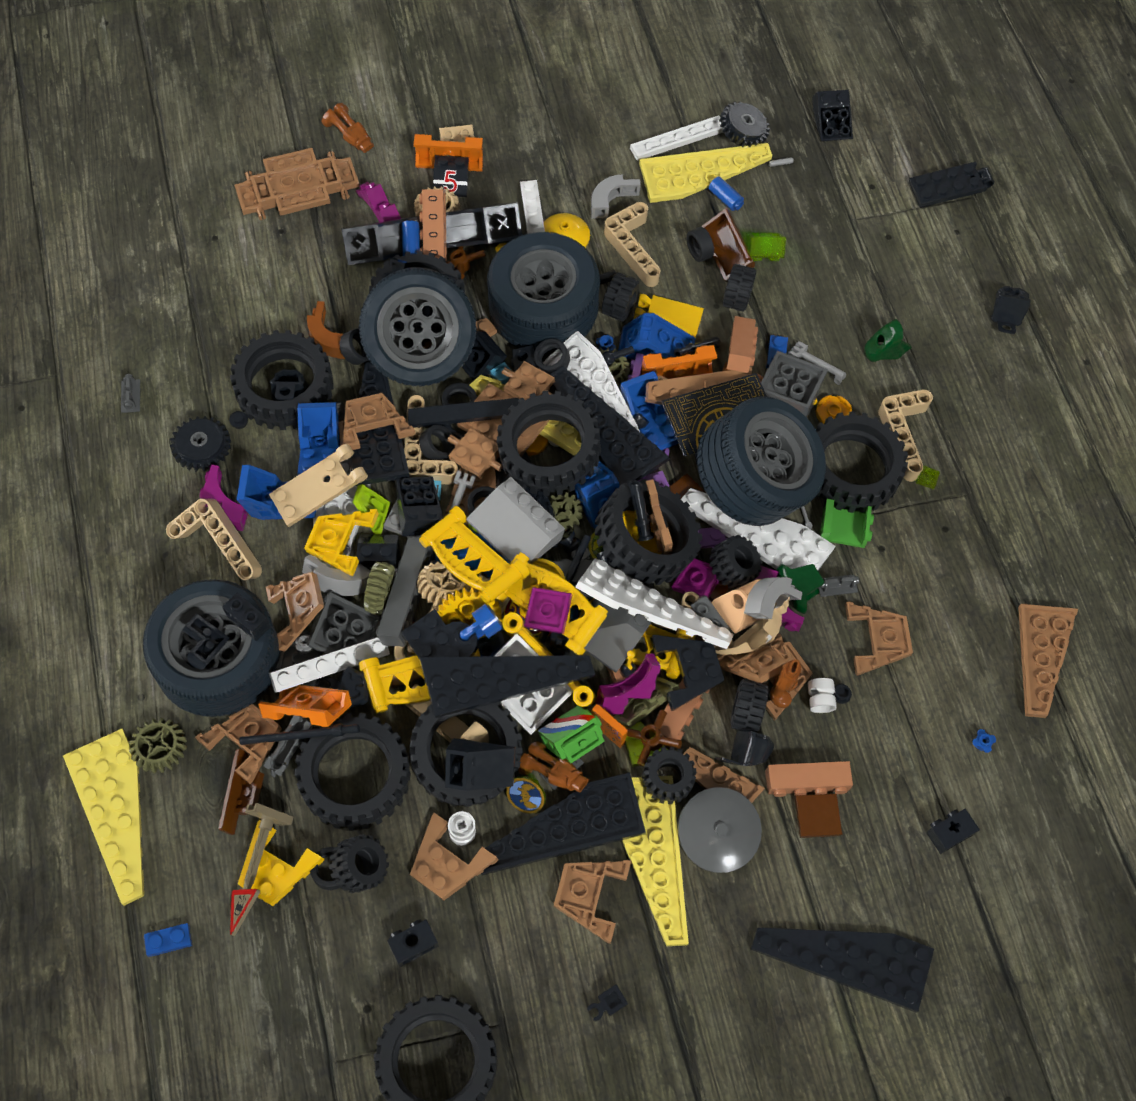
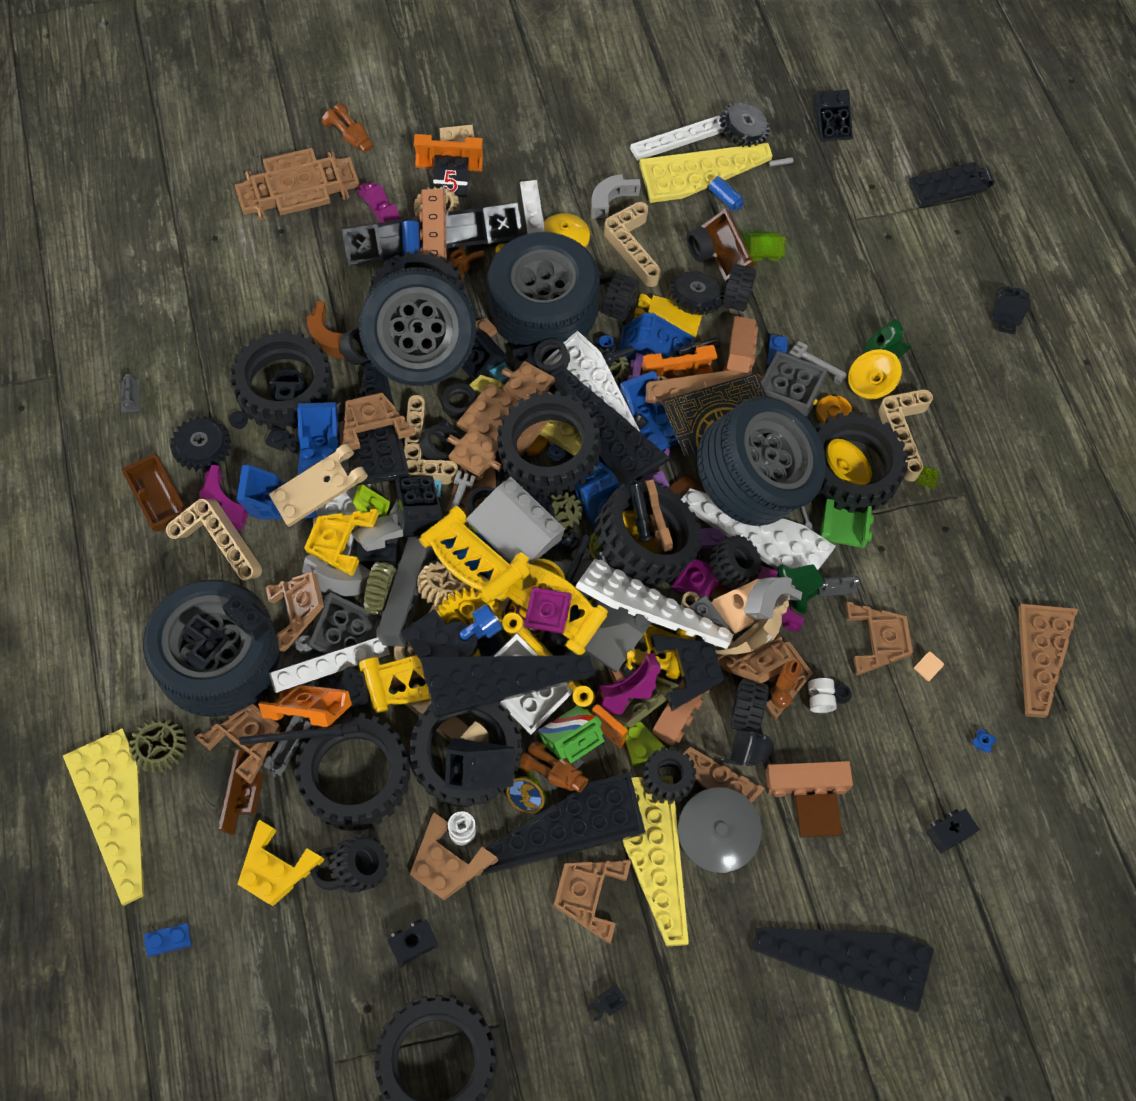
(154, 491): none -> reddish brown container
(243, 899): dark tan piece -> none
(280, 439): none -> black plate
(375, 537): none -> light grey slope
(460, 412): black tile -> none
(555, 448): none -> medium blue plate
(655, 743): reddish brown bar -> none
(696, 293): none -> black gear
(848, 462): none -> yellow dish
(871, 367): none -> yellow dish
(929, 666): none -> light nougat slope

